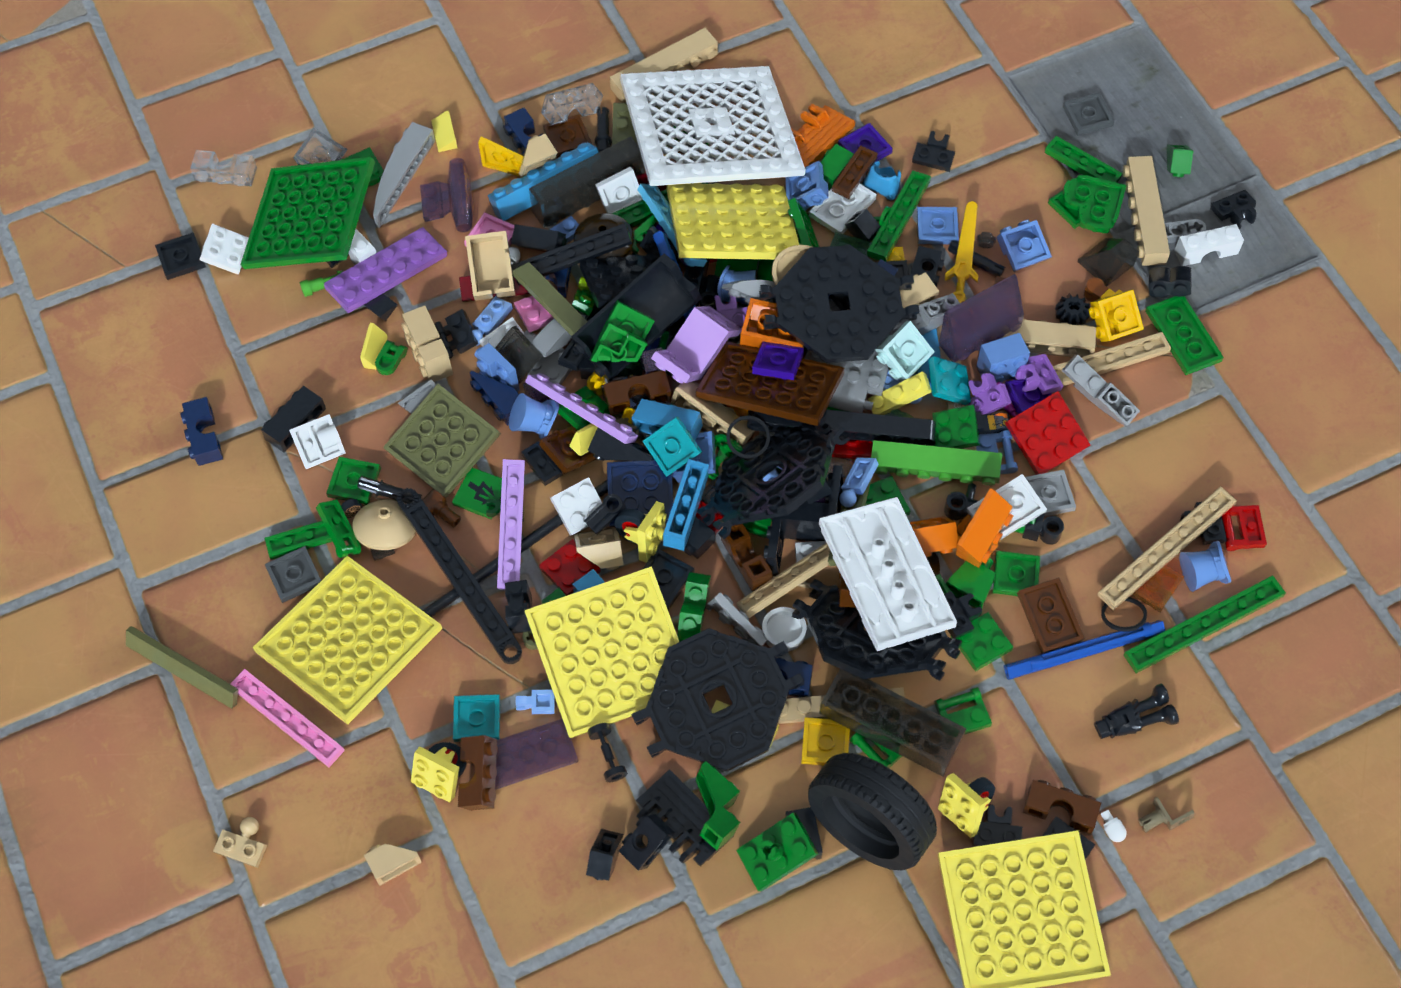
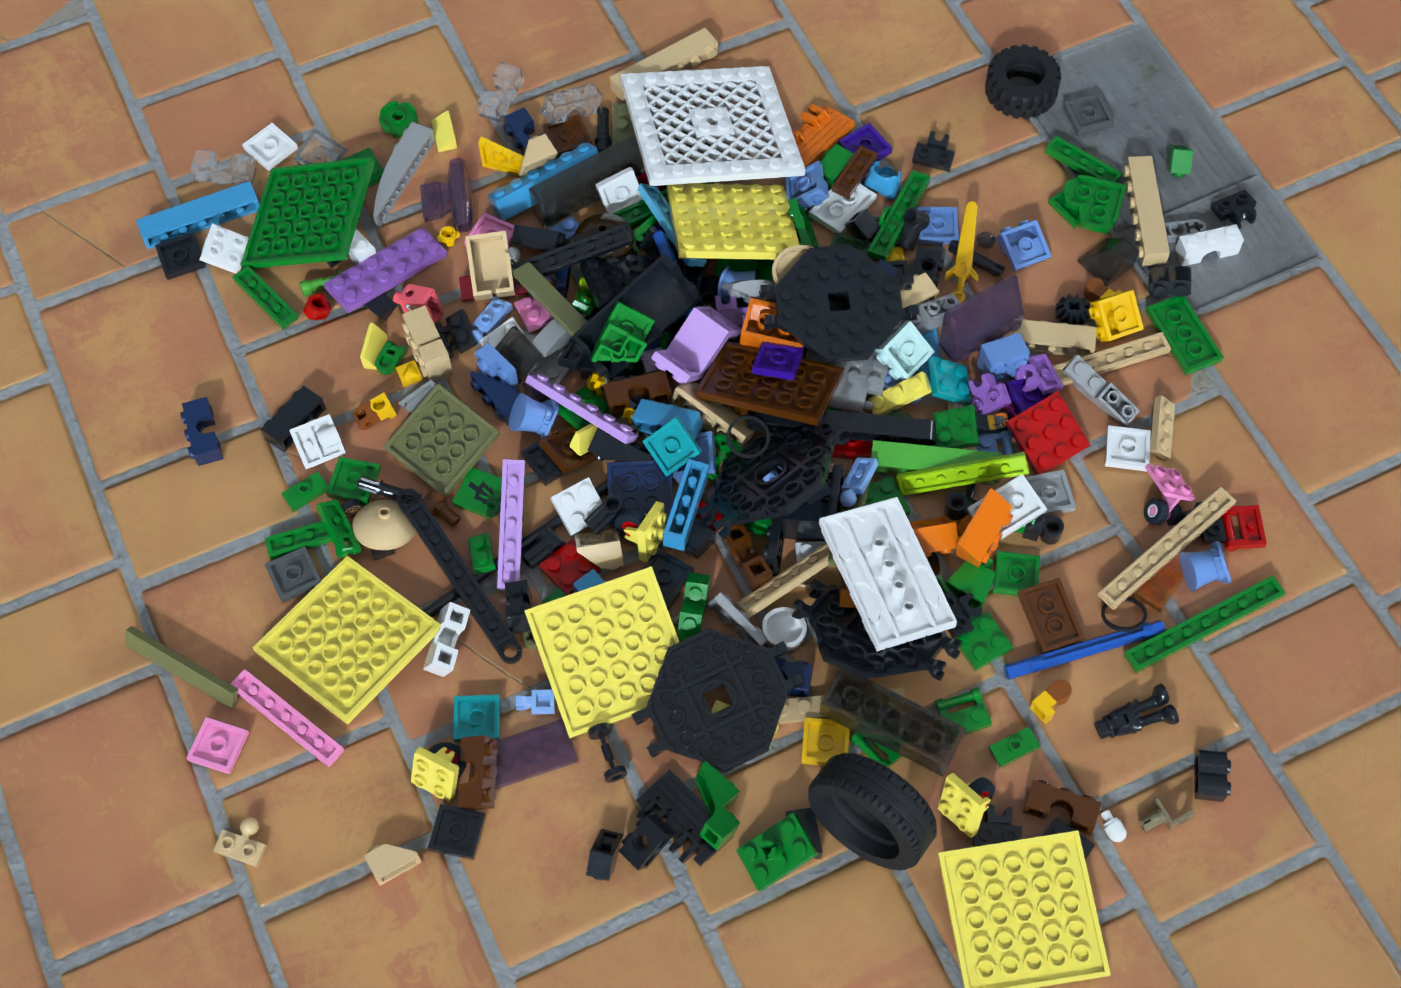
(198, 214): none -> dark azure brick
(217, 745): none -> bright pink plate
(265, 297): none -> green plate
(270, 146): none -> white plate
(305, 491): none -> green plate
(317, 307): none -> red plate
(374, 412): none -> leg
(395, 109): none -> green plate
(409, 373): none -> yellow tile
(418, 296): none -> coral torso
(441, 652): none -> white arch
(448, 231): none -> yellow plate
(457, 831): none -> black plate
(481, 554): none -> green plate
(496, 103): none -> clear arch
(546, 545): none -> black piece
(914, 222): none -> black piece
(963, 473): none -> lime tile
(1014, 747): none -> green plate
(1027, 63): none -> black tyre
(1054, 695): none -> leg
(1127, 448): none -> white plate
(1162, 428): none -> tan plate
(1173, 490): none -> bright pink plate
(1211, 775): none -> black brick

